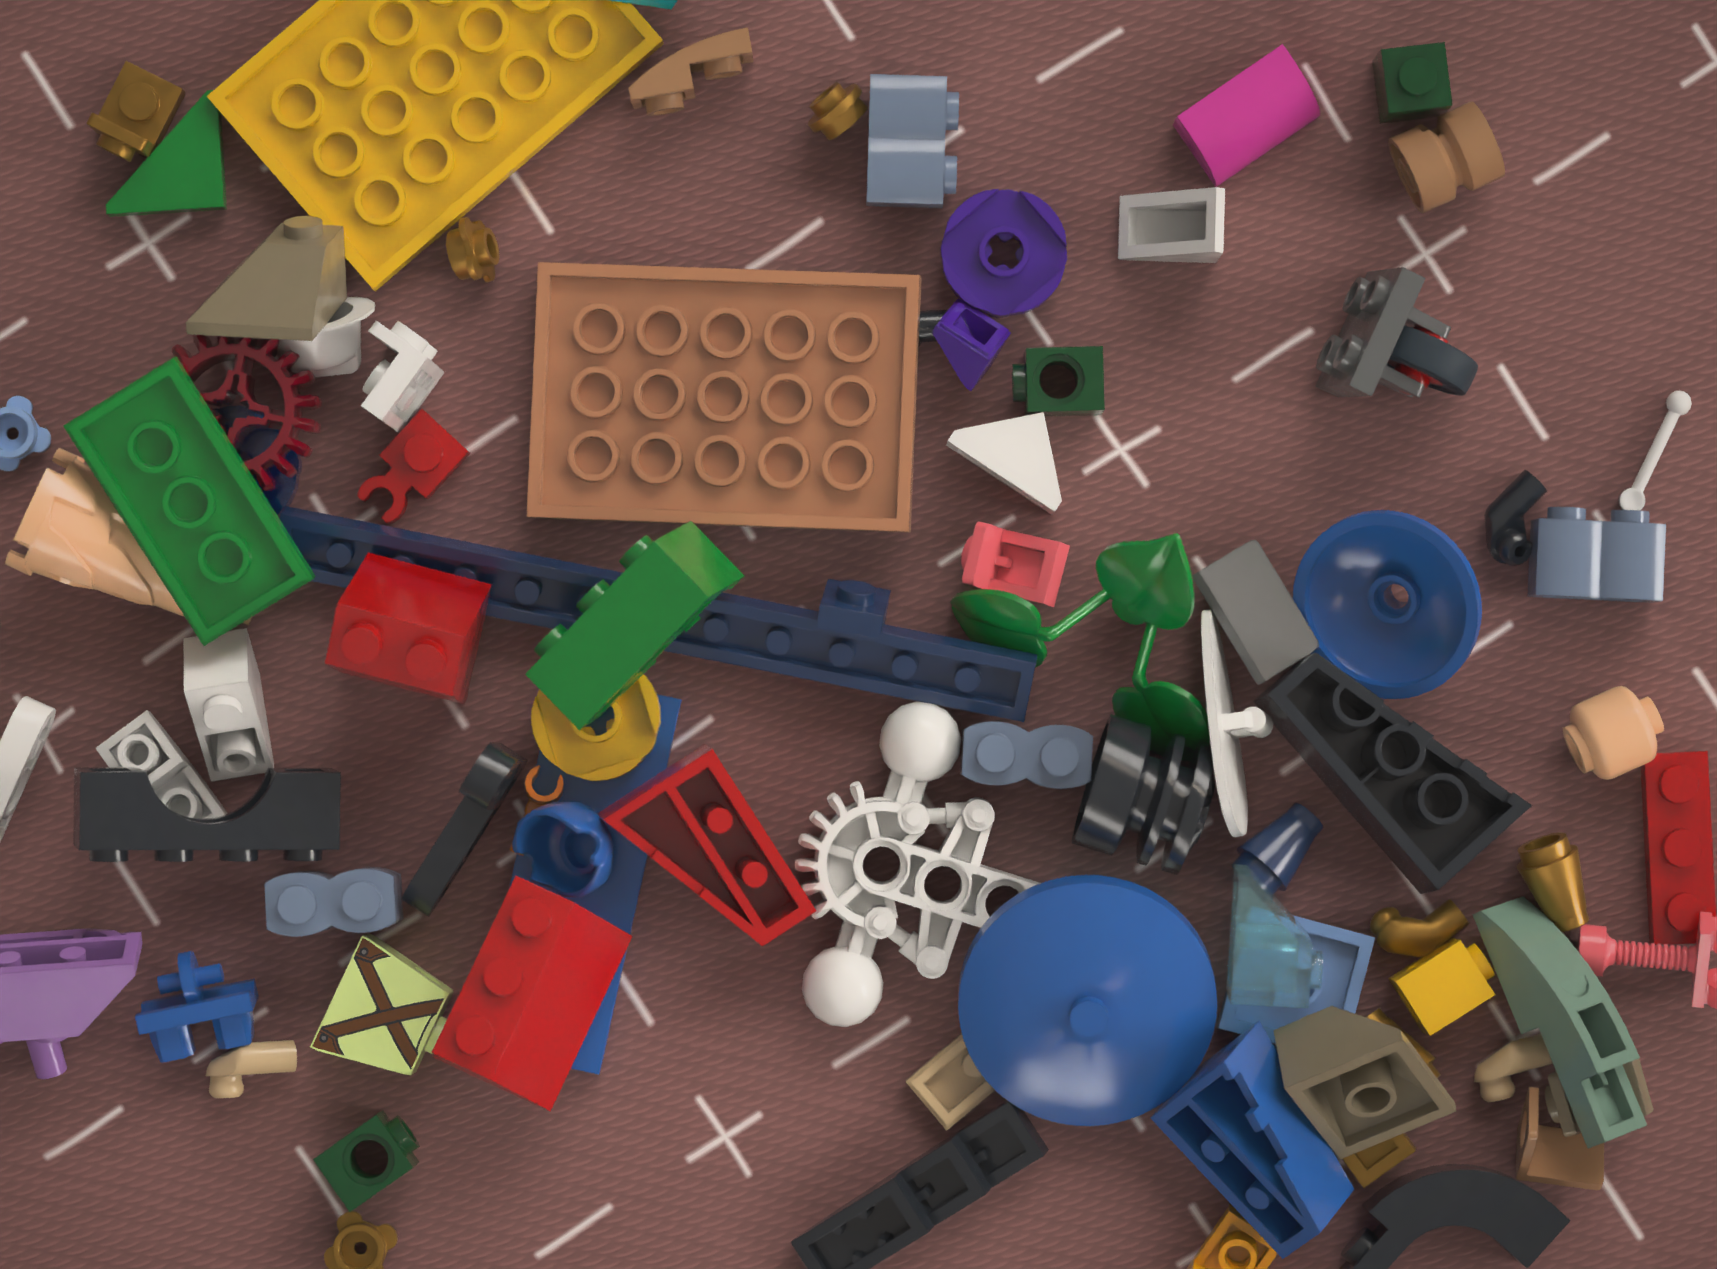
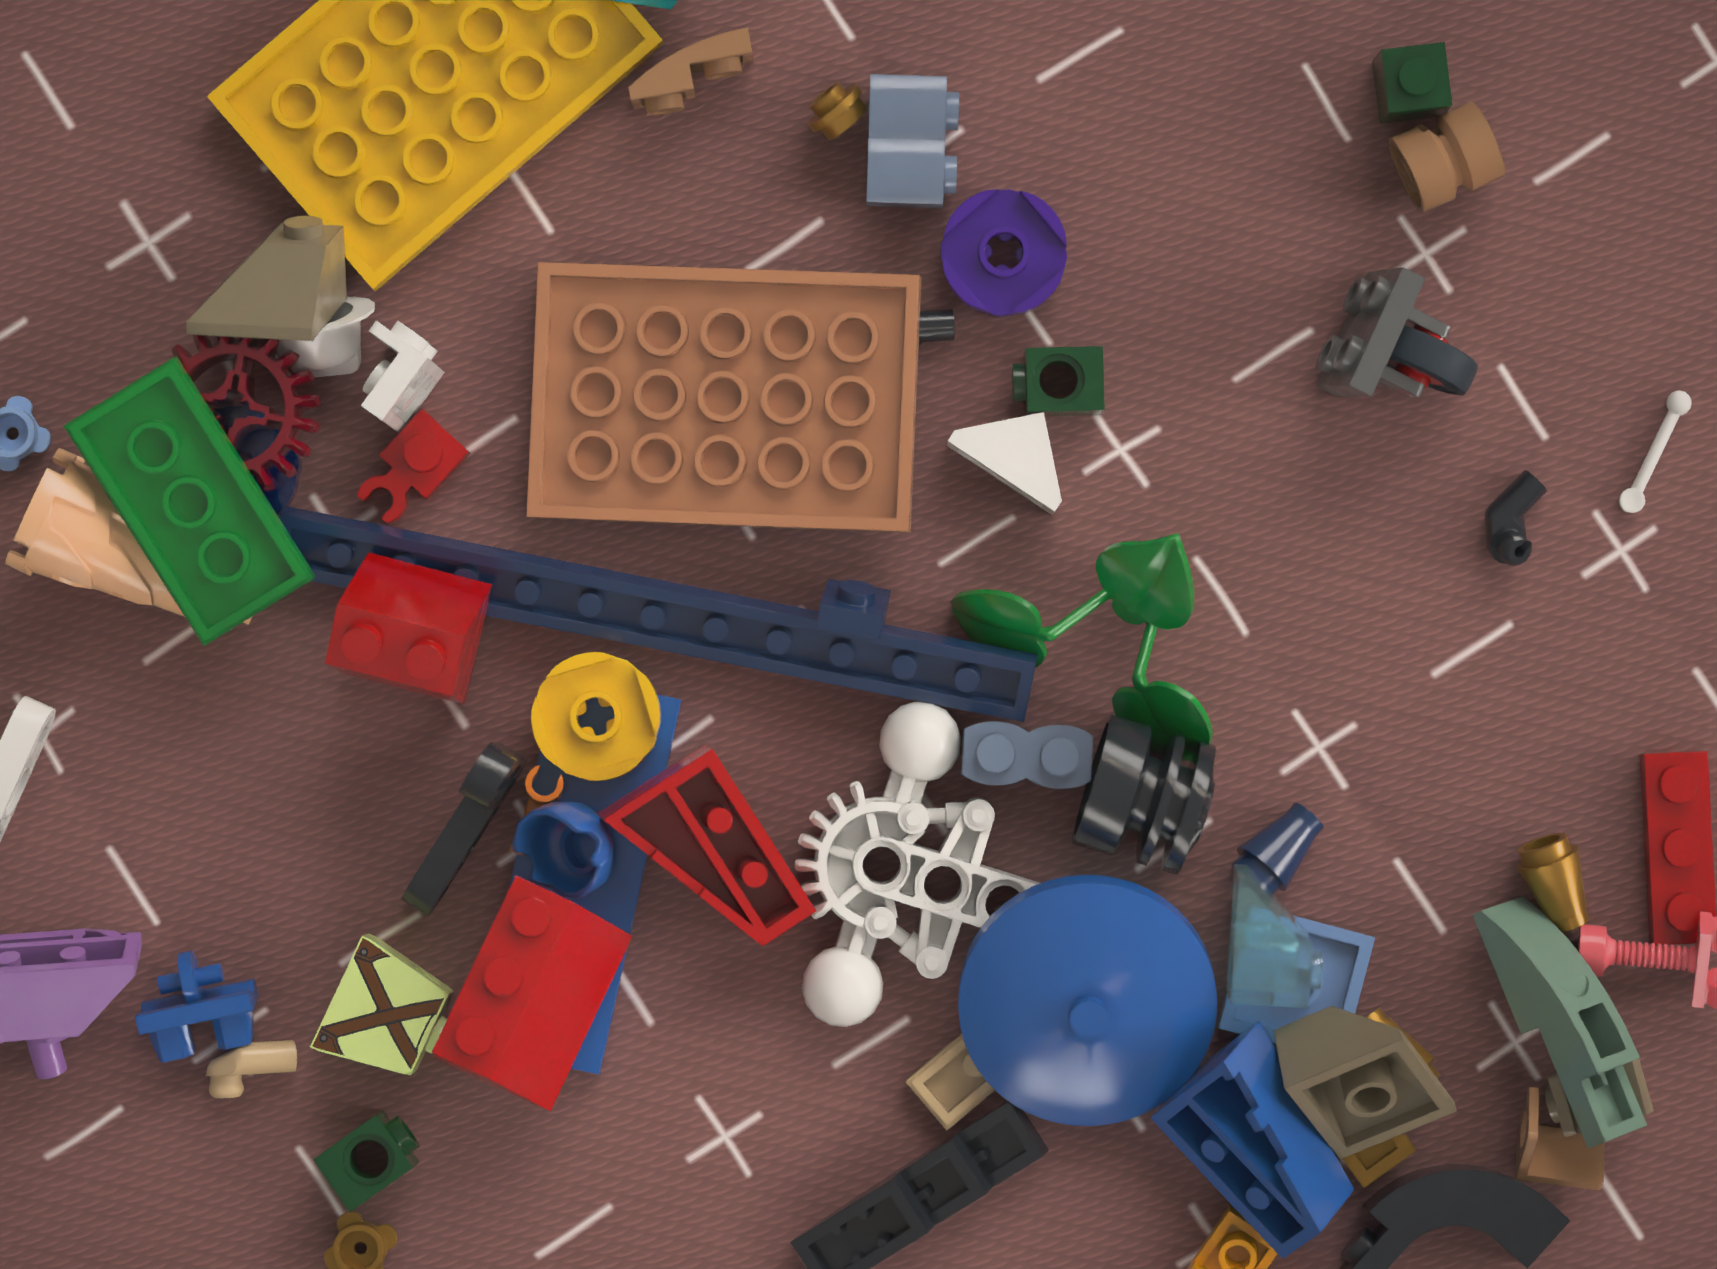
(136, 113): pearl gold bracket -> none
(172, 776): white slope -> none
(182, 171): green tile -> none
(227, 705): white slope -> none
(288, 812): black arch -> none
(317, 901): sand blue brick -> none
(472, 250): pearl gold plate -> none
(630, 621): green wedge -> none
(969, 341): dark purple slope -> none
(1014, 563): coral bracket -> none
(1172, 226): white slope -> none
(1227, 728): white shield -> none
(1248, 115): dark pink brick -> none
(1256, 611): dark grey slope -> none
(1363, 628): blue dish -> none
(1390, 773): black wedge -> none
(1414, 935): pearl gold arm -> none
(1444, 985): yellow brick -> none
(1513, 1058): tan arm -> none
(1597, 558): sand blue brick -> none
(1613, 732): light nougat head -> none

